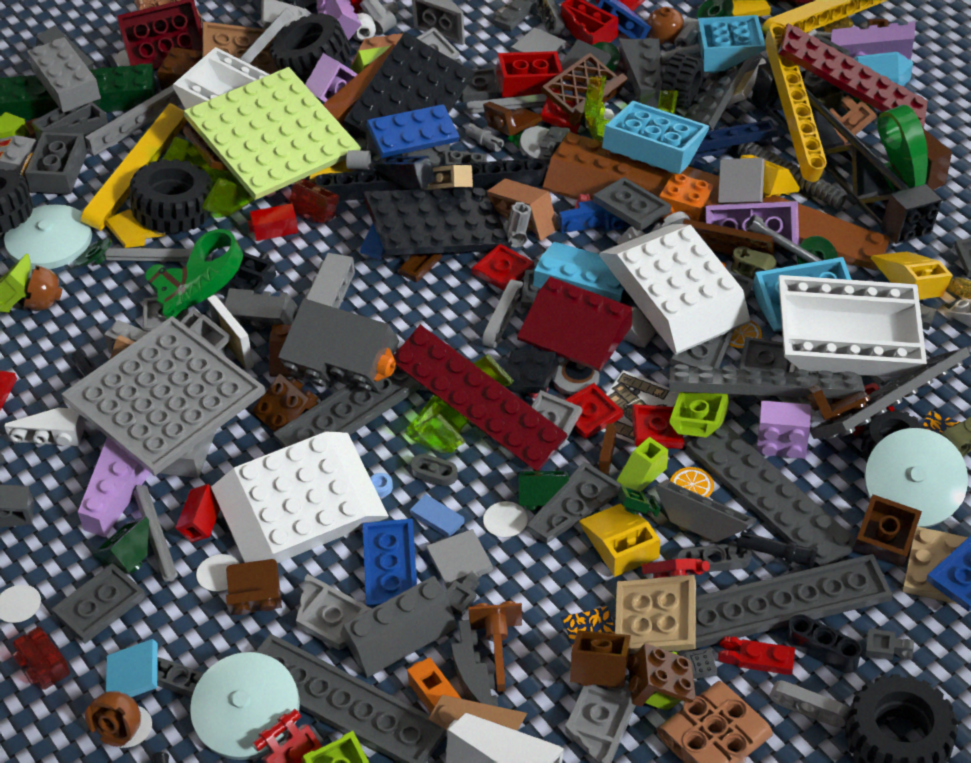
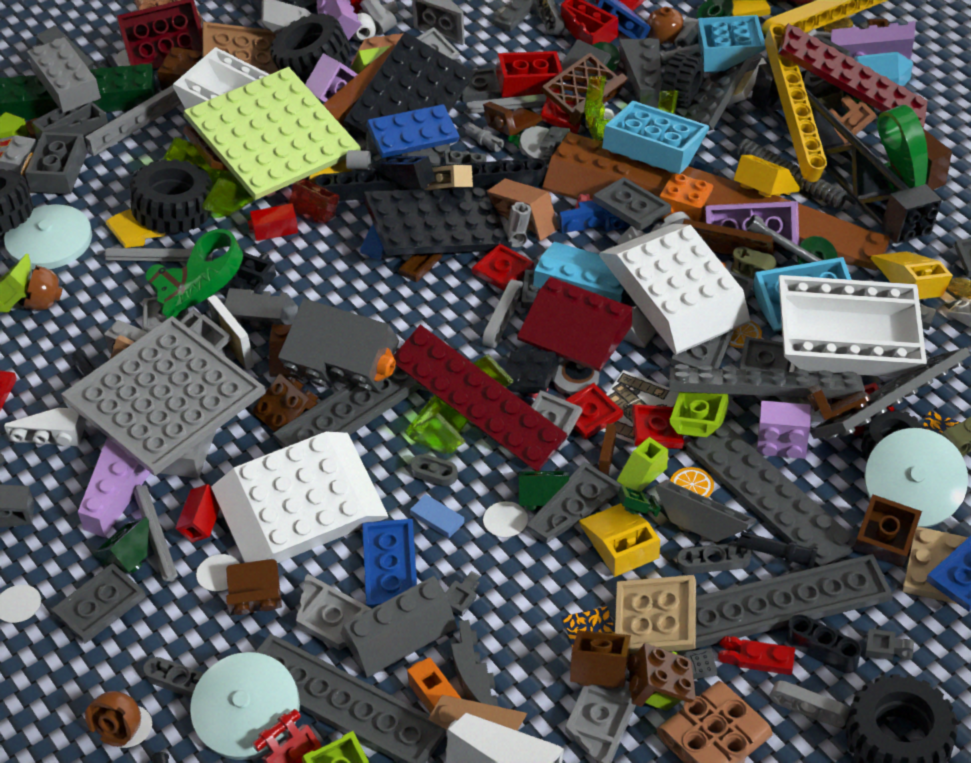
(41, 658): clear red brick -> none
(94, 254): dark green dish -> none
(133, 669): medium azure tile -> none
(147, 150): yellow beam -> none
(266, 36): light grey beam -> none
(332, 280): light grey brick -> none
(382, 484): light blue tile -> none
(458, 557): light grey tile -> none
(496, 620): dark orange piece -> none
(538, 41): light grey tile -> none
(675, 567): red plate -> none
(729, 138): dark blue fence -> none
(741, 180): light grey tile -> none

